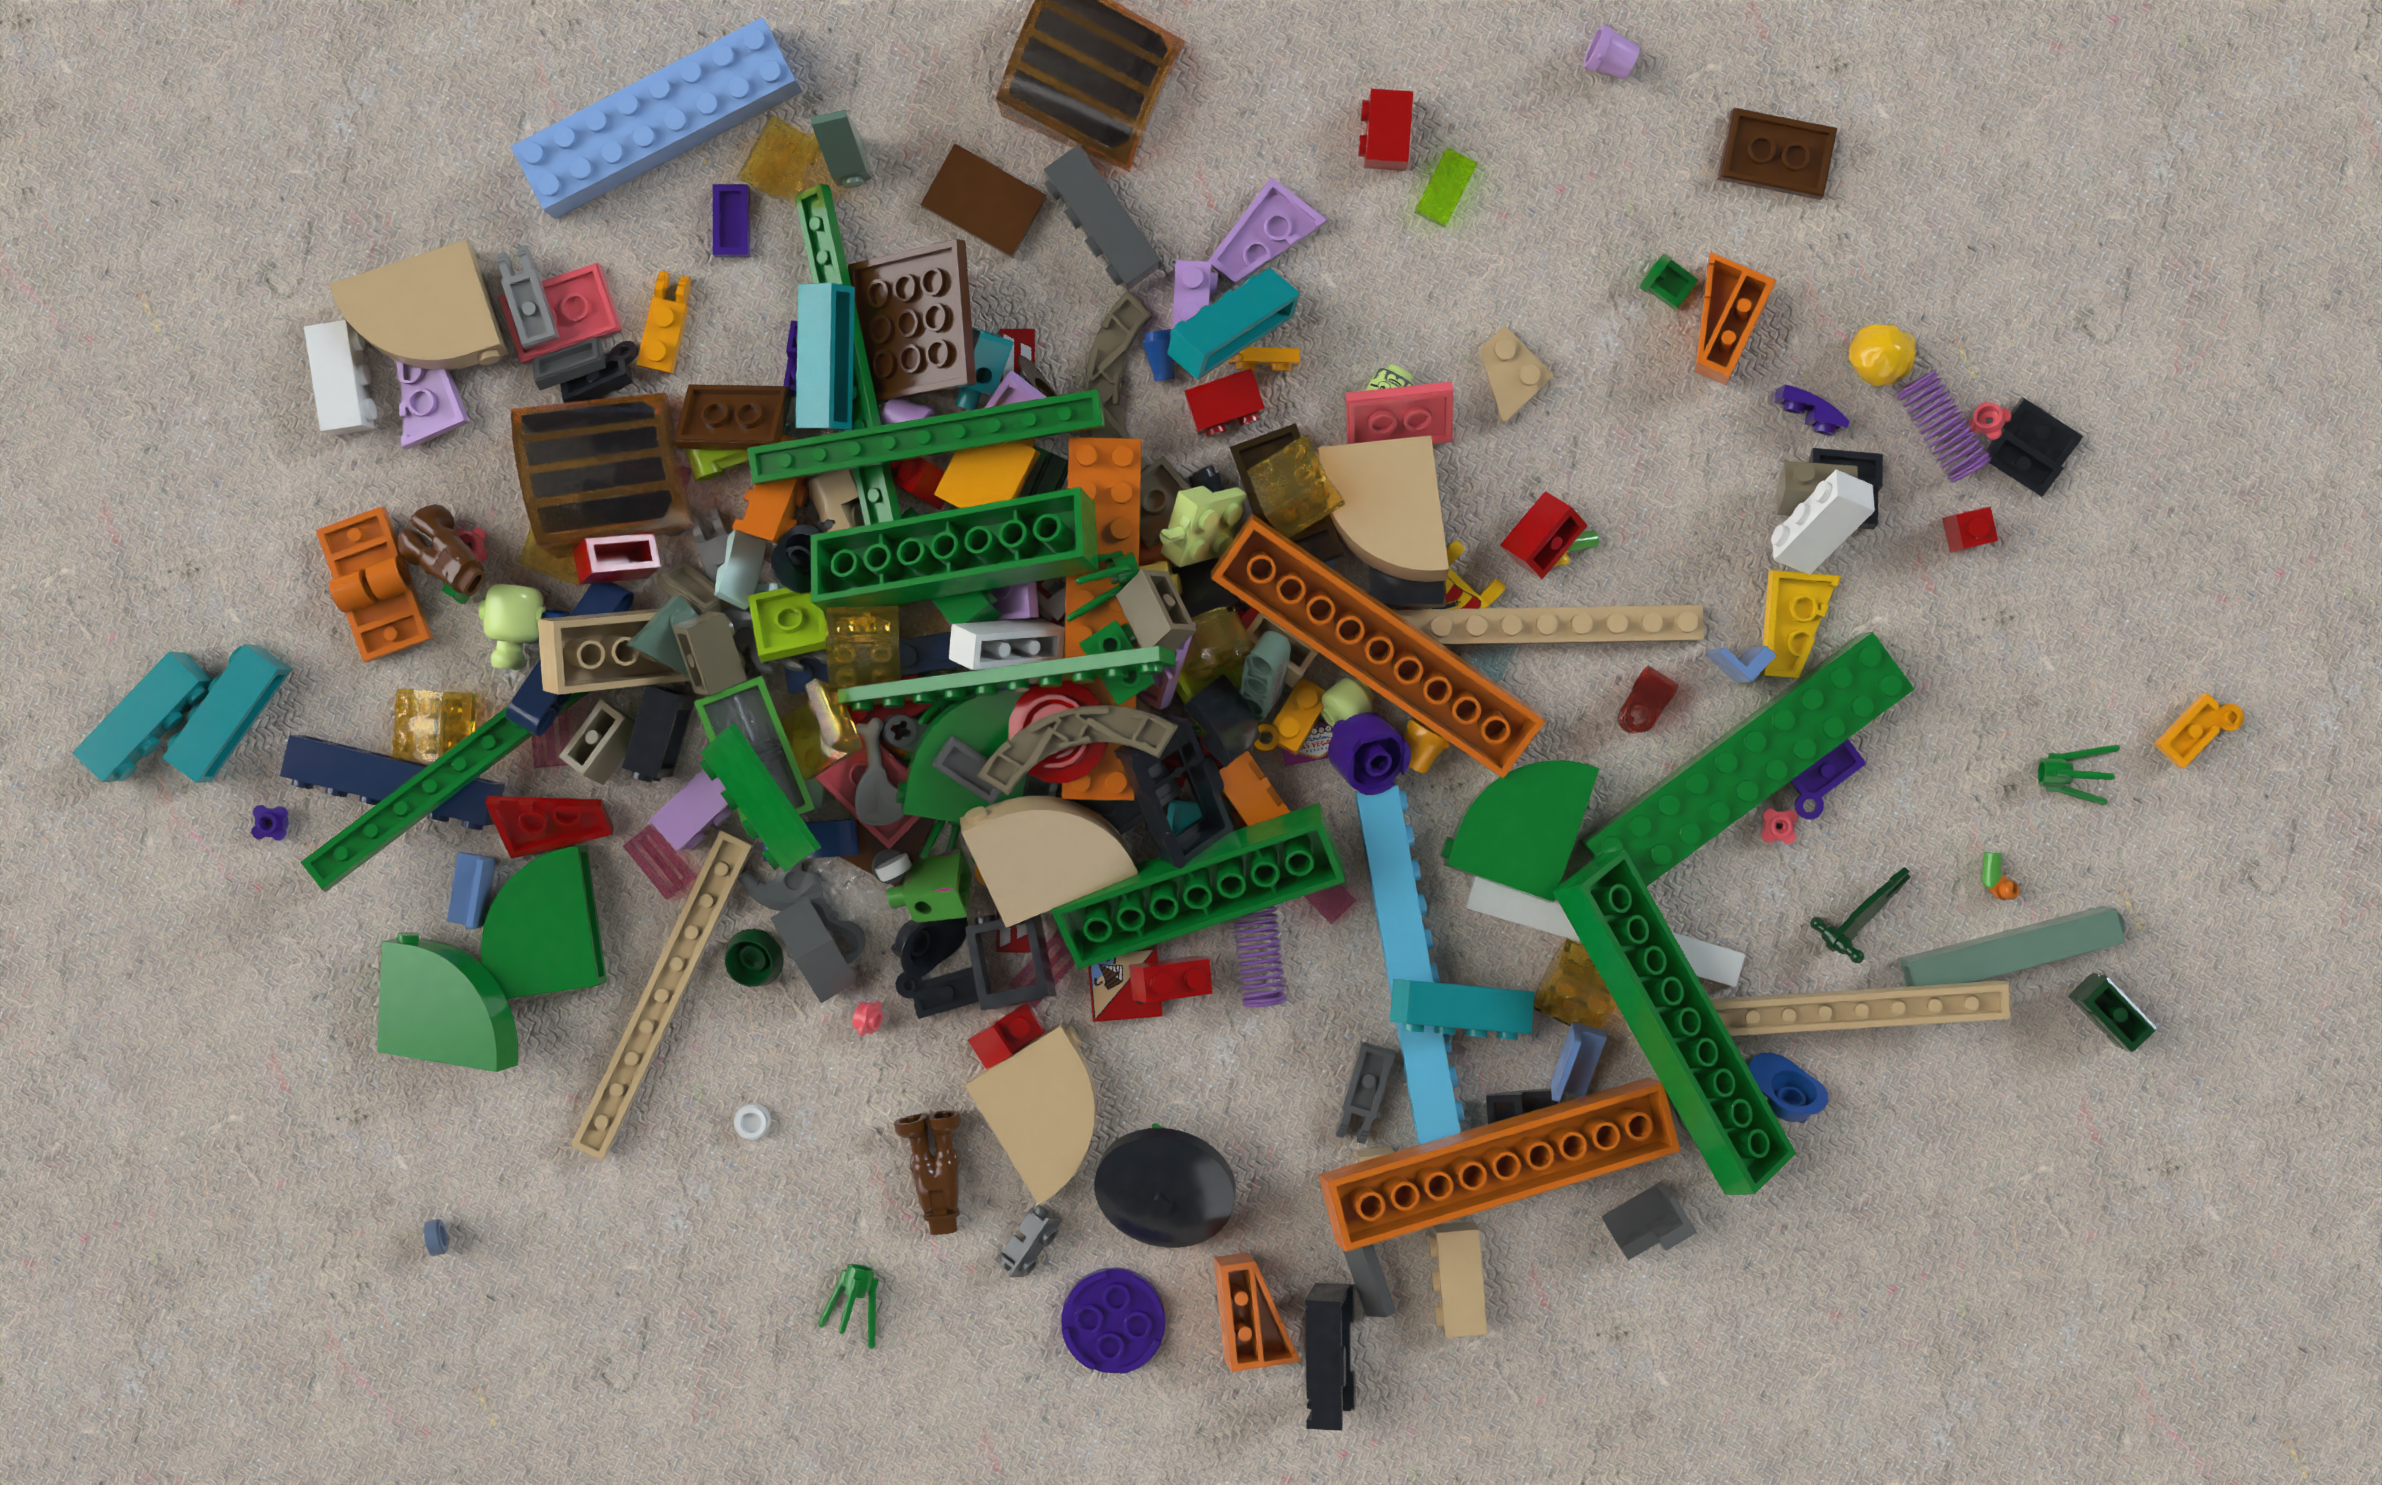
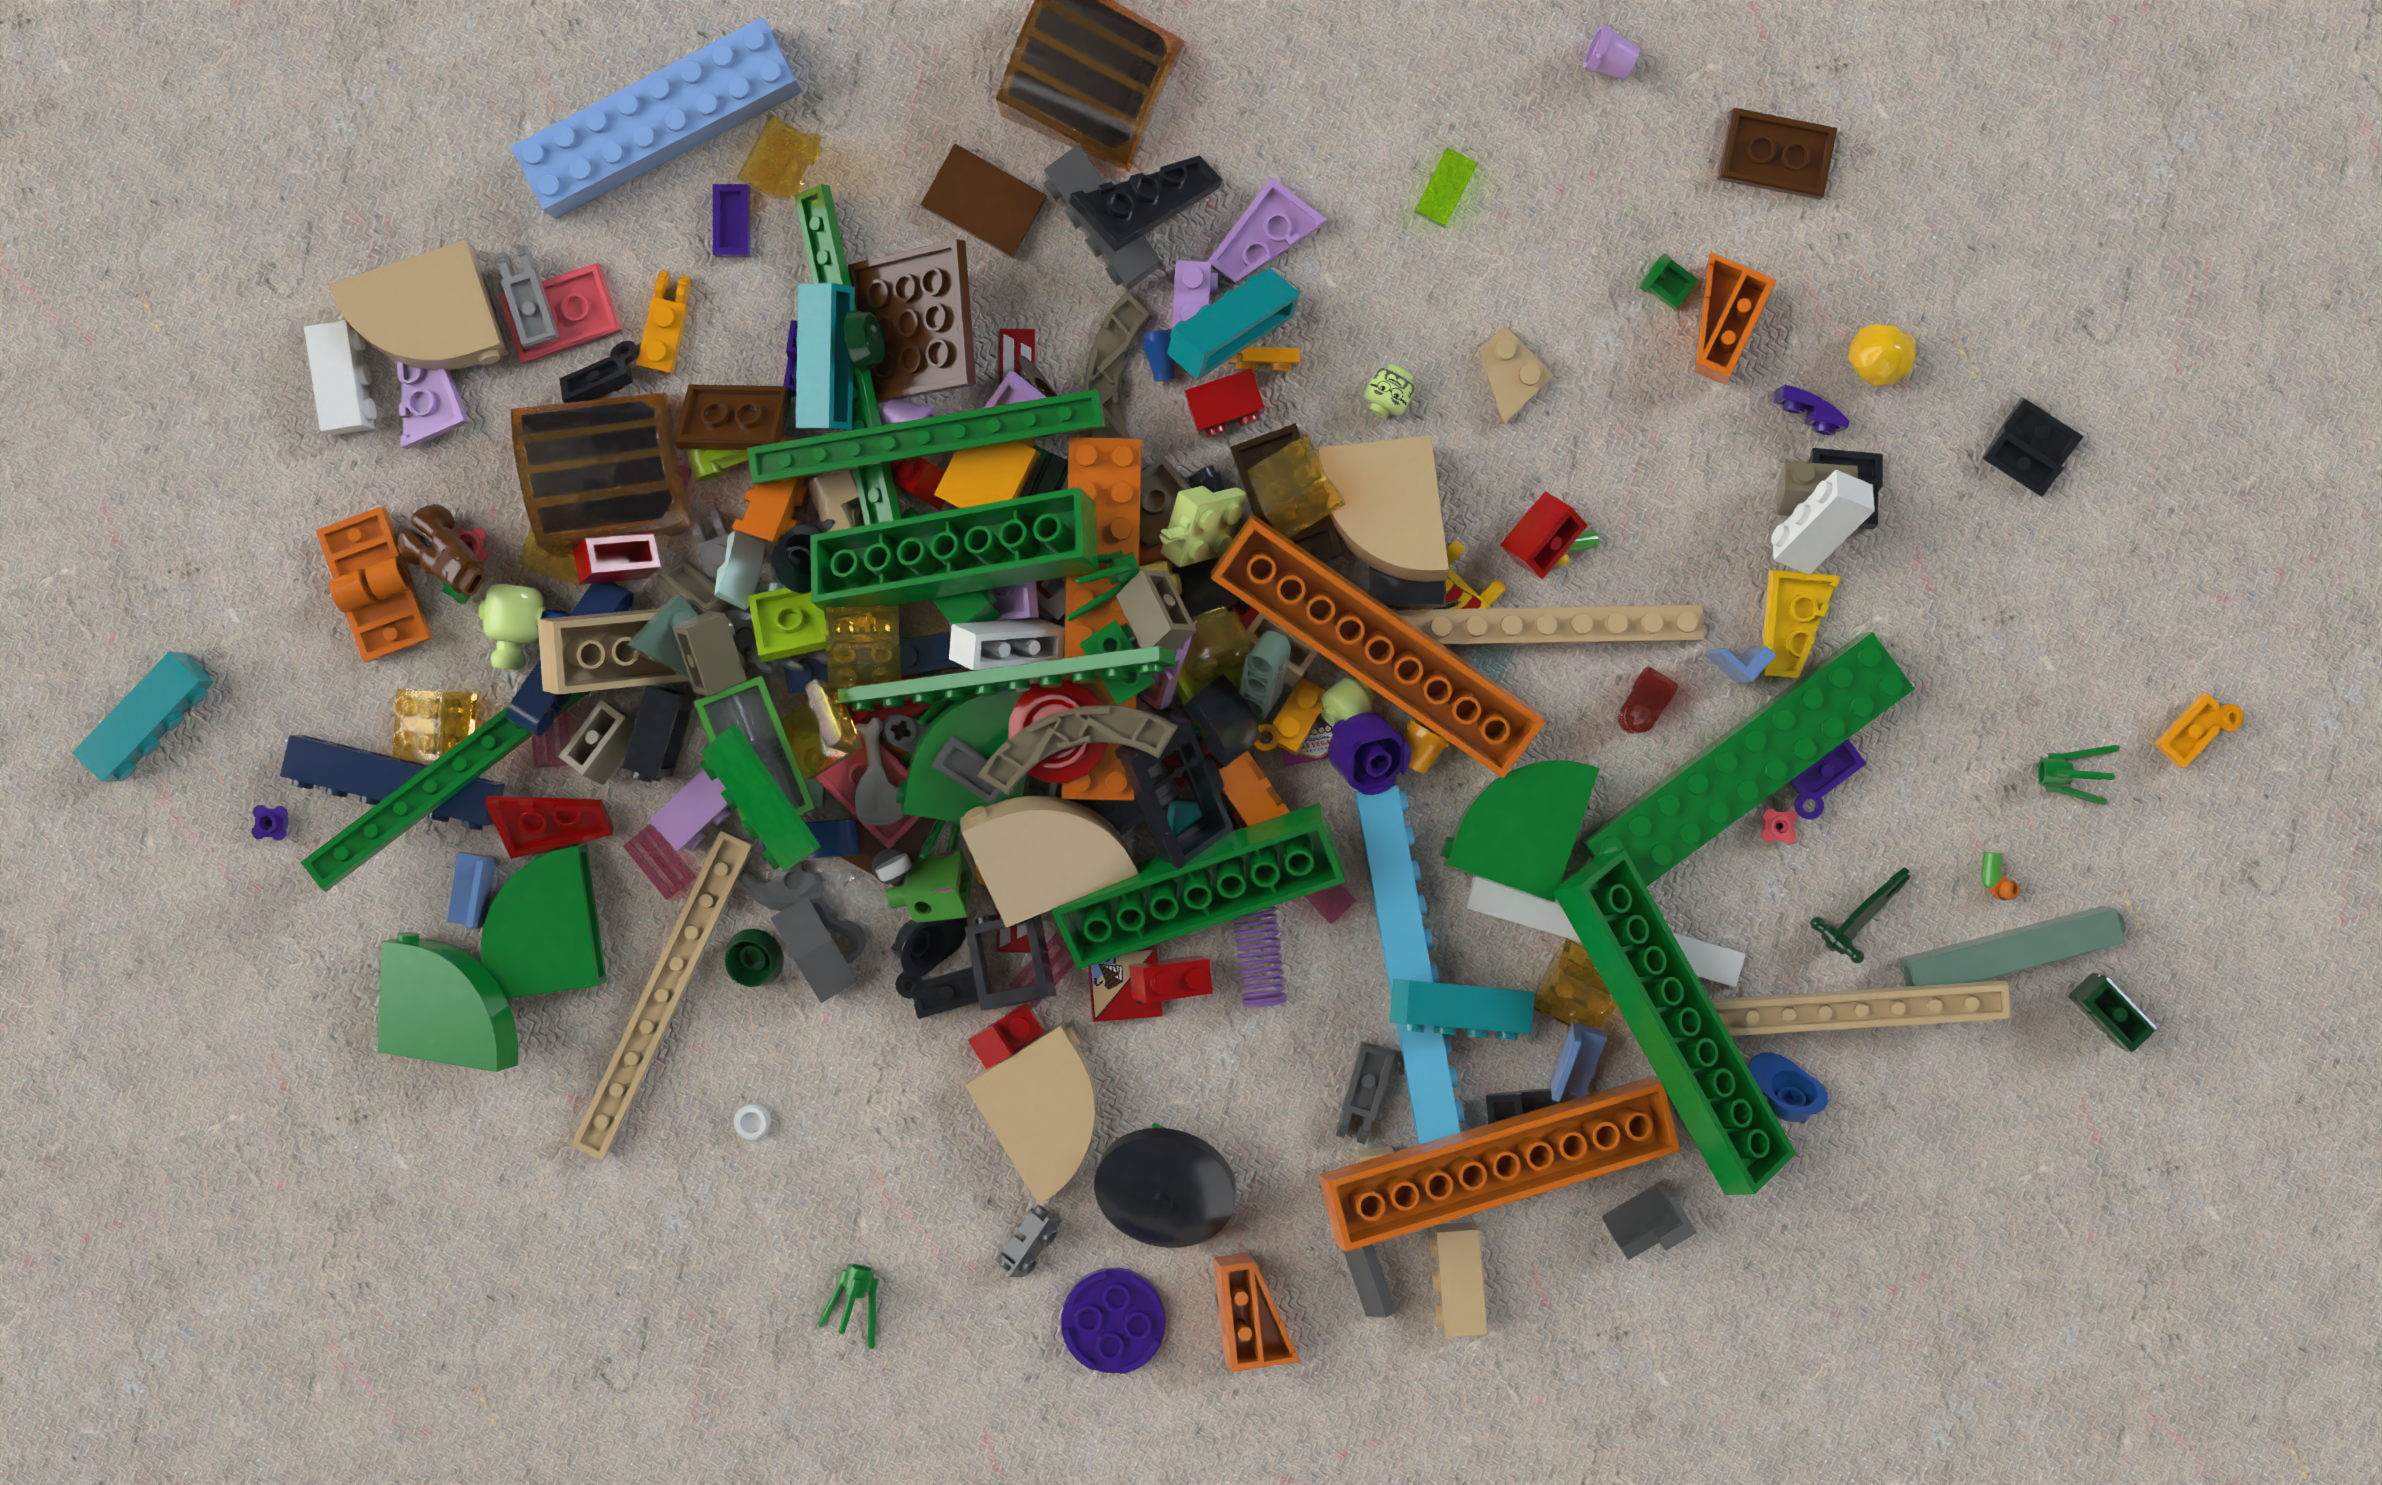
(226, 713): teal brick -> none
(435, 1237): sand blue tile -> none
(568, 363): dark grey tile -> none
(842, 148): sand green slope -> none
(863, 339): none -> dark green hat
(867, 1017): coral plate -> none
(934, 1175): reddish brown piece -> none
(990, 360): teal torso -> none
(1145, 201): none -> black wing
(1328, 1355): black piece -> none
(1387, 129): red brick -> none
(1400, 413): coral tile -> none
(1970, 529): red brick -> none
(1974, 461): medium lavender piece -> none
(1989, 411): coral plate -> none

